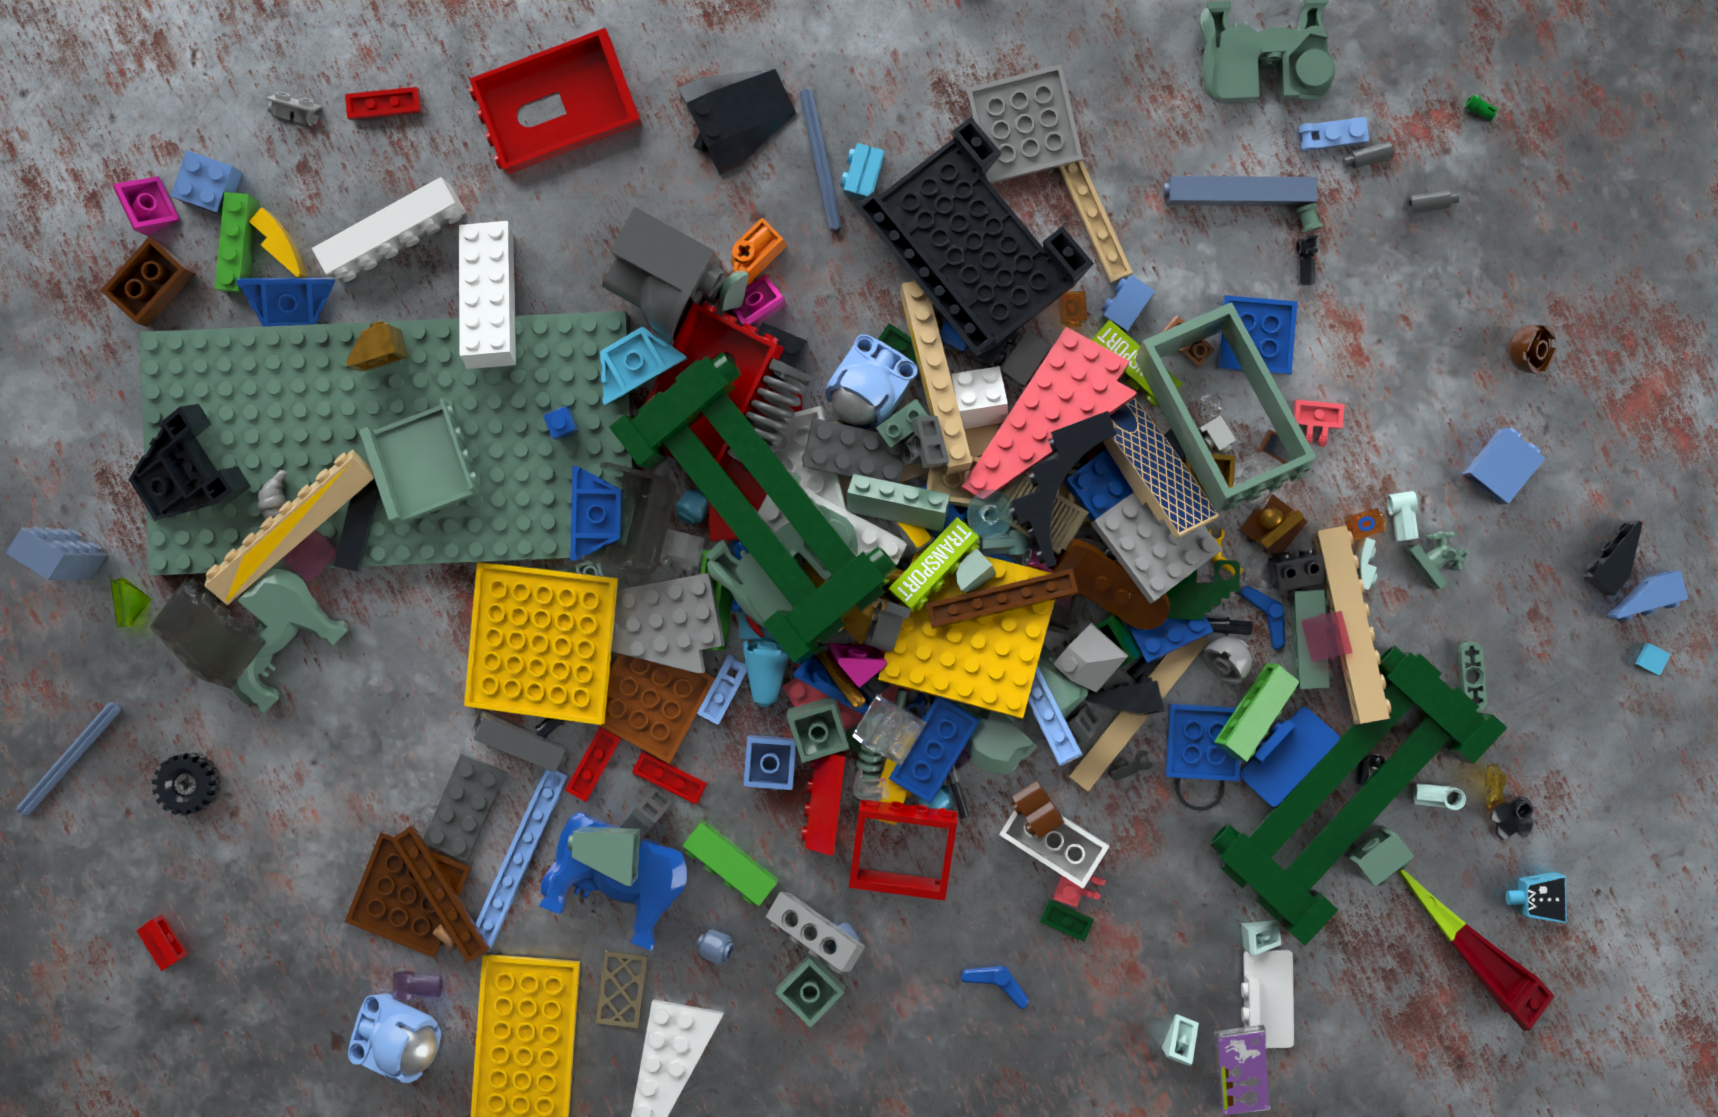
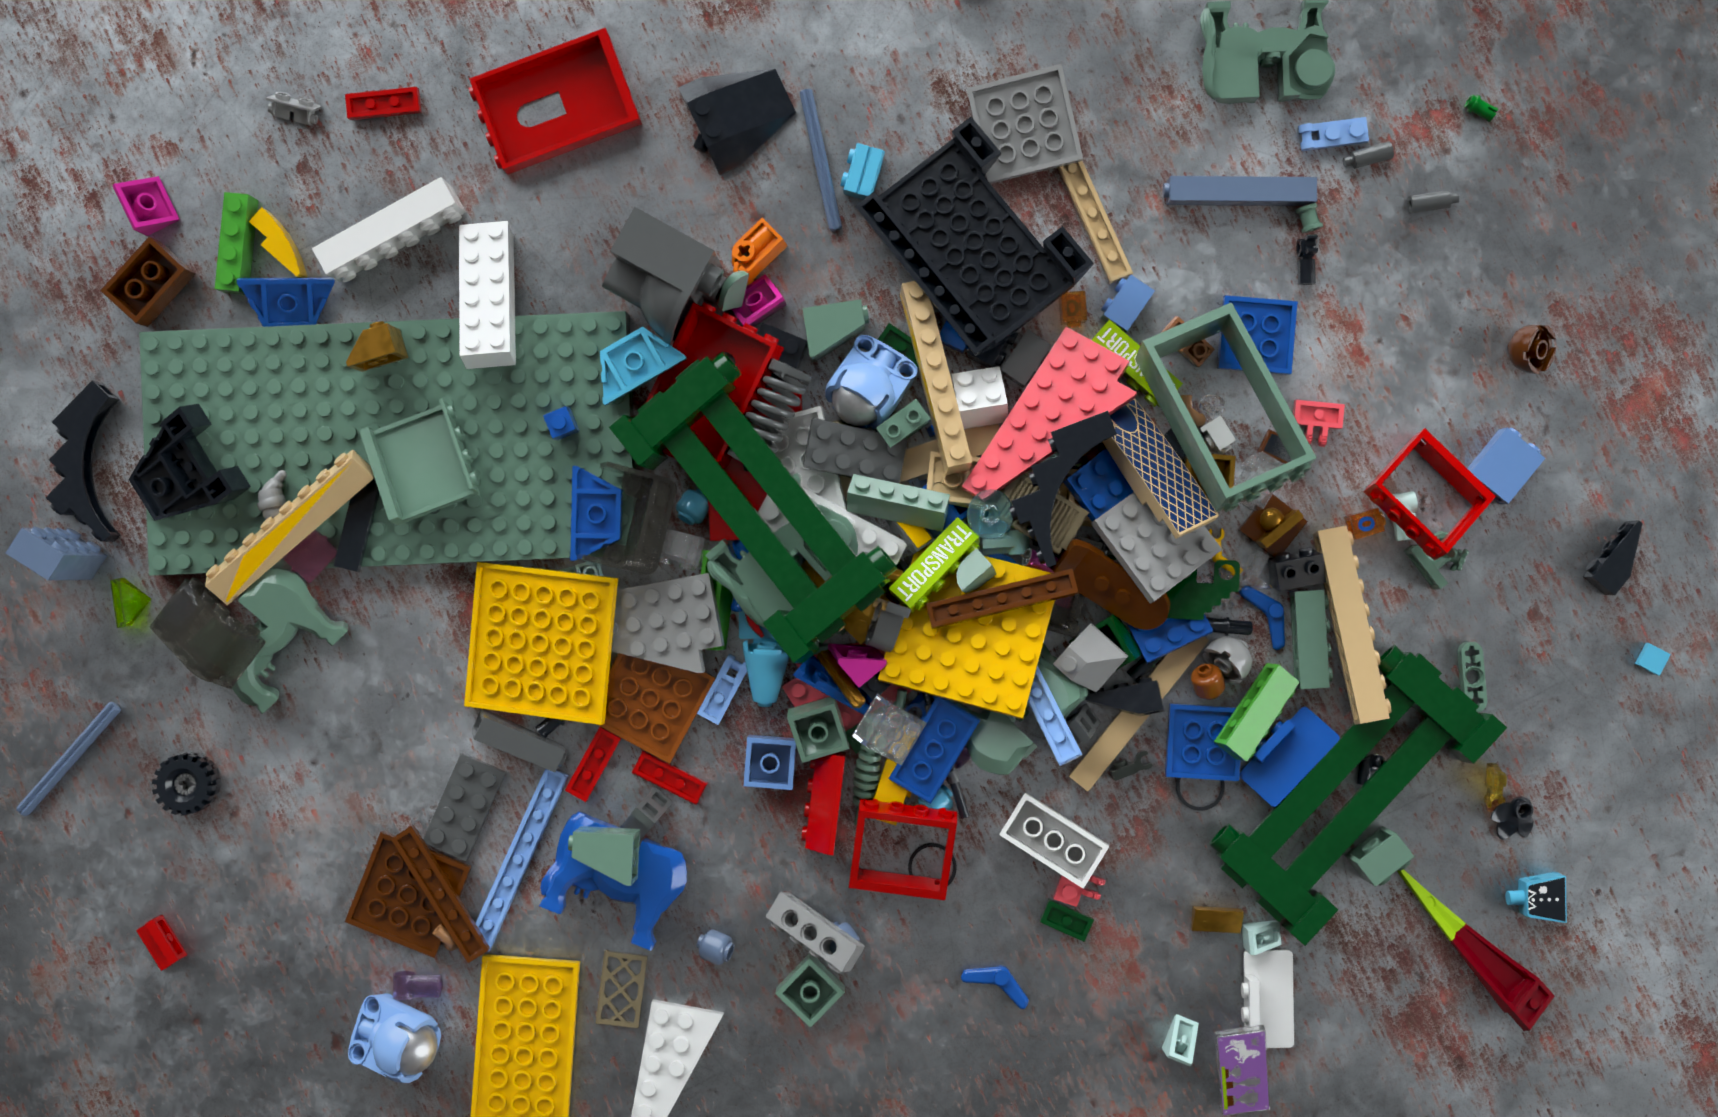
(74, 459): none -> black arch
(204, 181): medium blue brick -> none
(730, 863): bright green brick -> none
(833, 326): none -> sand green slope
(870, 789): clear plate -> none
(926, 444): dark grey tile -> none
(932, 845): none -> black piece
(1037, 809): reddish brown brick -> none
(1199, 419): none -> medium nougat arm
(1208, 681): none -> dark orange head
(1217, 919): none -> pearl gold slope
(1327, 636): clear pink piece -> none
(1365, 553): light aqua slope -> none
(1437, 796): light aqua piece -> none
(1451, 470): none -> red window
(1653, 592): medium blue slope -> none

